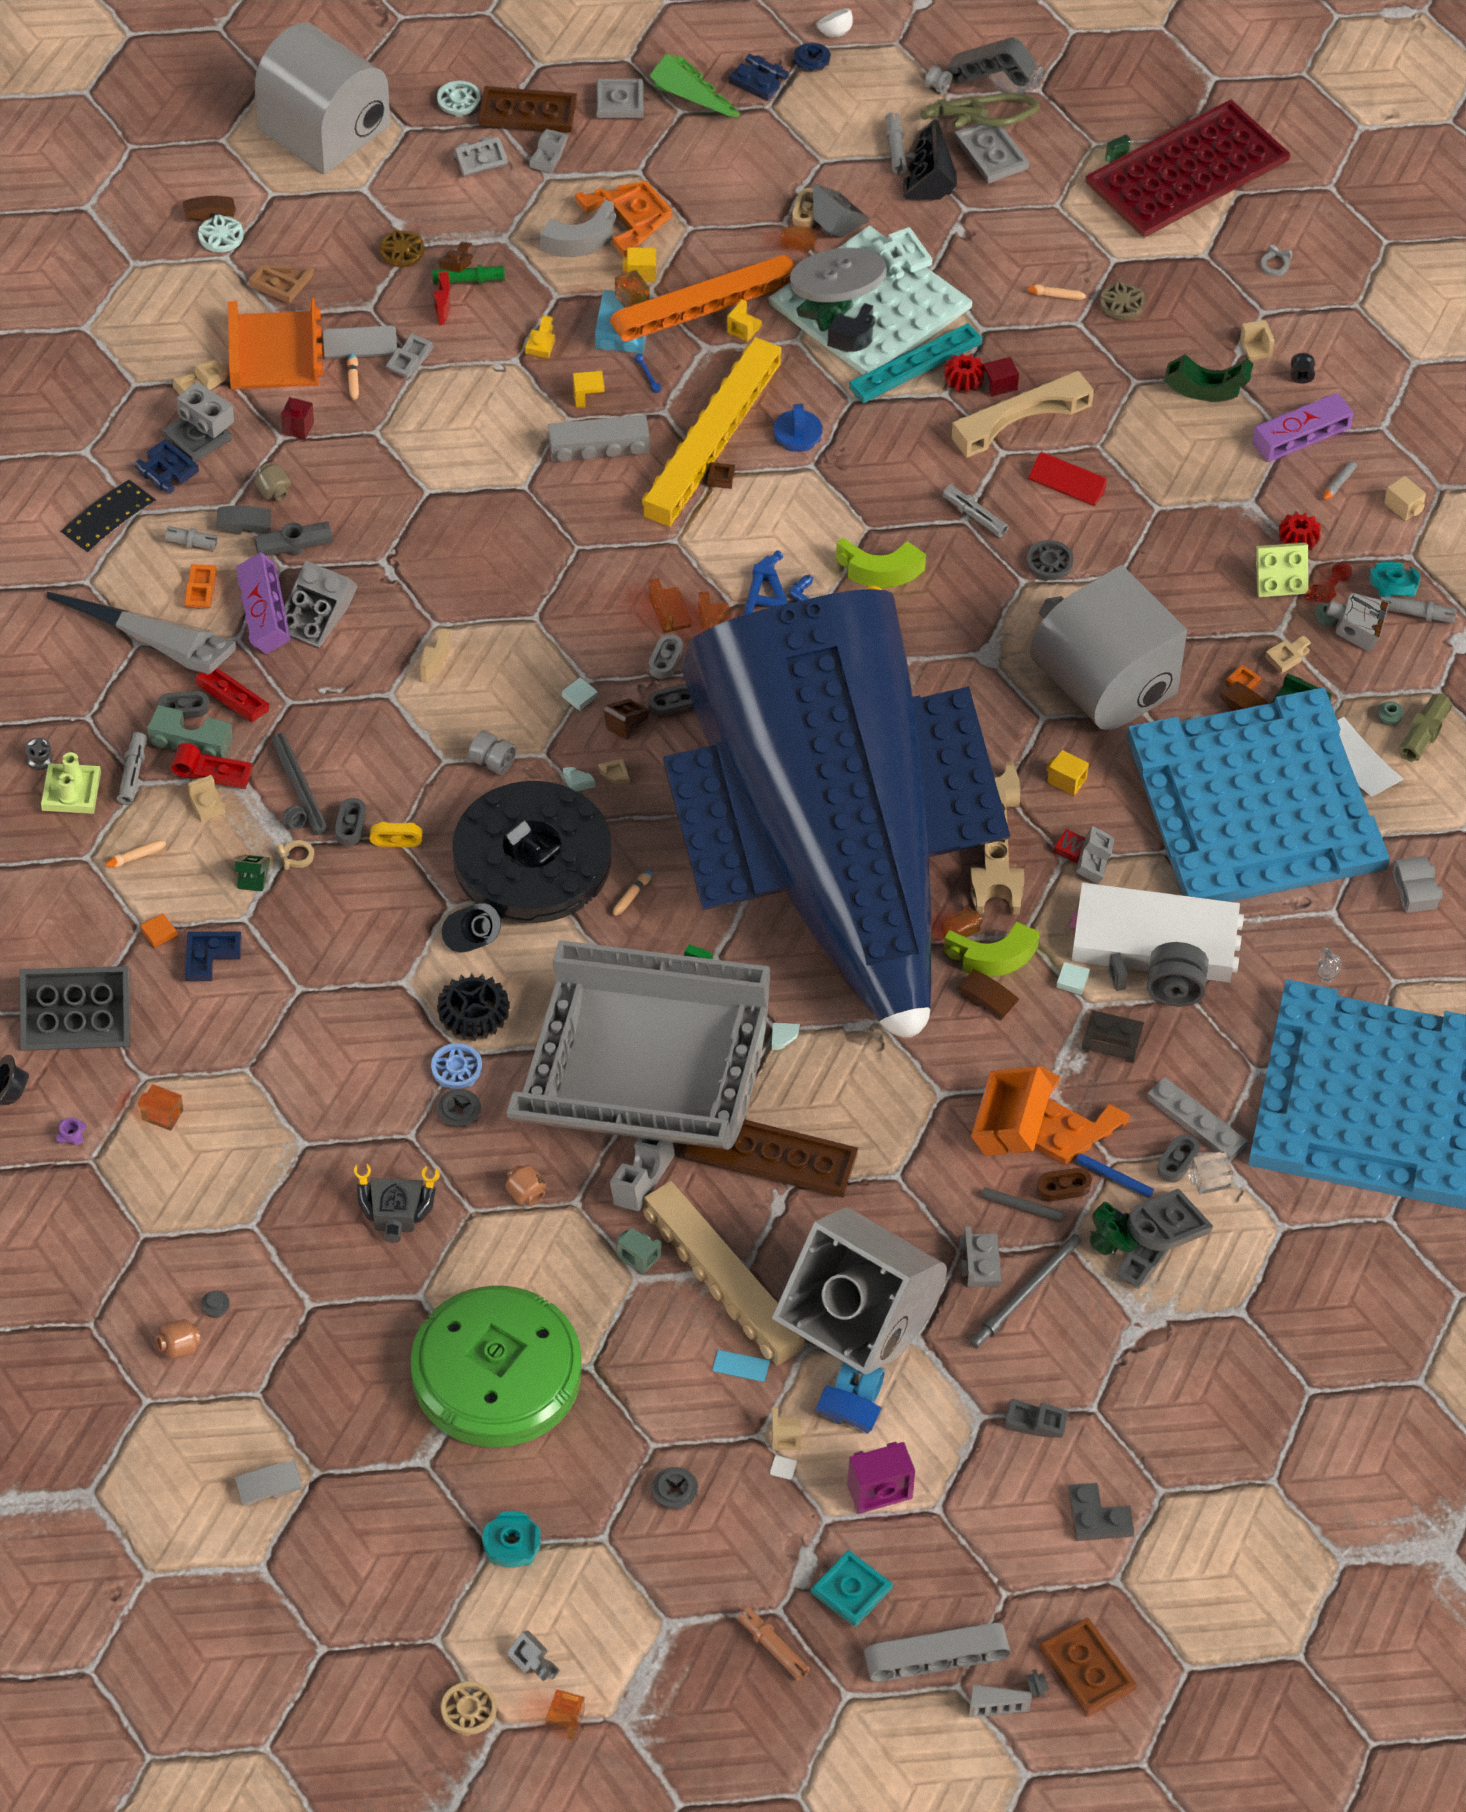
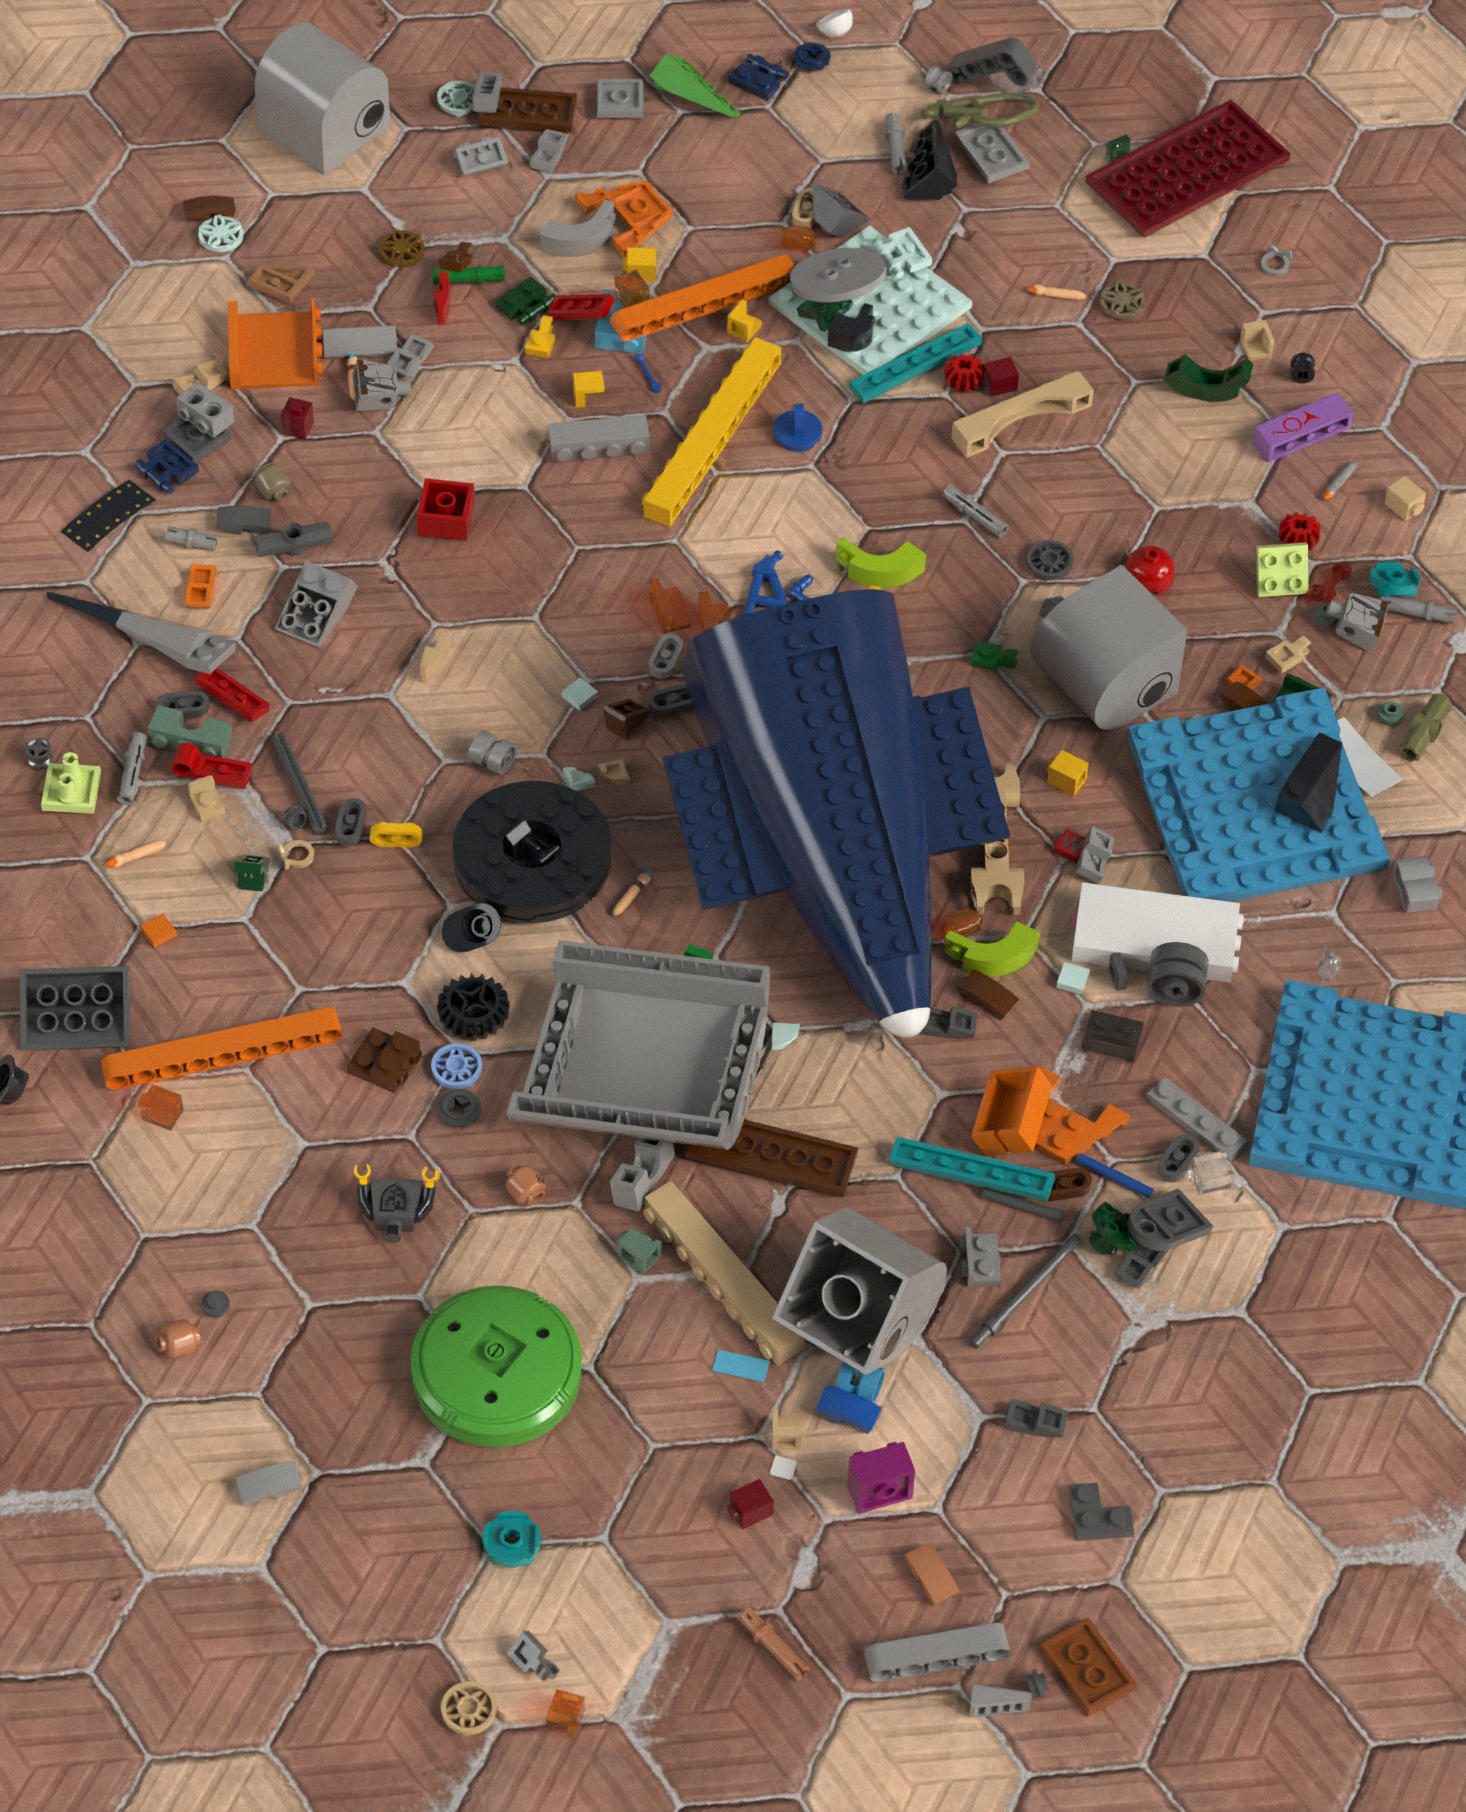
(68, 1125): medium lavender plate -> none
(207, 946): dark blue plate -> none
(221, 1048): none -> orange beam
(263, 603): medium lavender brick -> none
(377, 386): none -> light grey torso
(385, 1059): none -> reddish brown plate
(446, 509): none -> red brick
(485, 94): none -> light grey slope
(521, 298): none -> dark green plate
(580, 306): none -> red plate
(676, 1477): dark grey gear -> none
(721, 475): reddish brown tile -> none
(750, 1504): none -> dark red brick
(851, 1588): teal plate -> none
(932, 1573): none -> nougat slope
(952, 1024): none -> dark grey slope
(972, 1169): none -> teal plate
(991, 655): none -> green plate
(1068, 478): red slope -> none
(1152, 568): none -> red cylinder
(1312, 785): none -> black wedge

